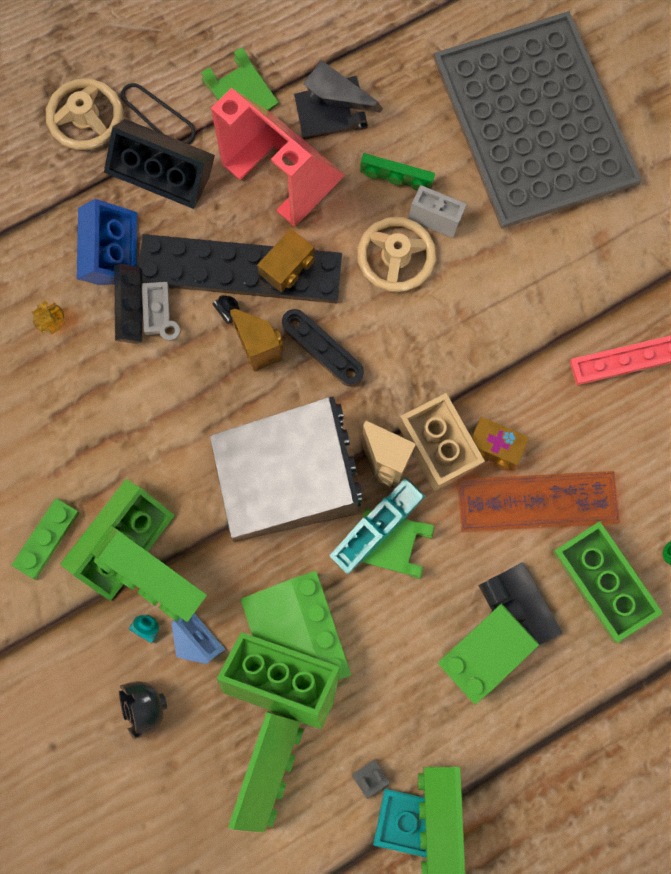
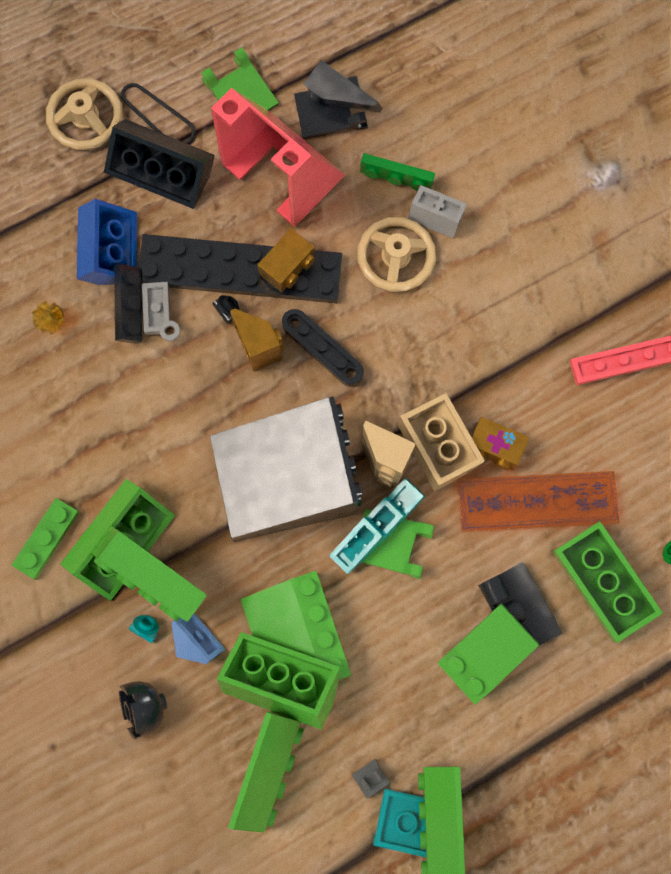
(536, 119): dark grey plate -> none

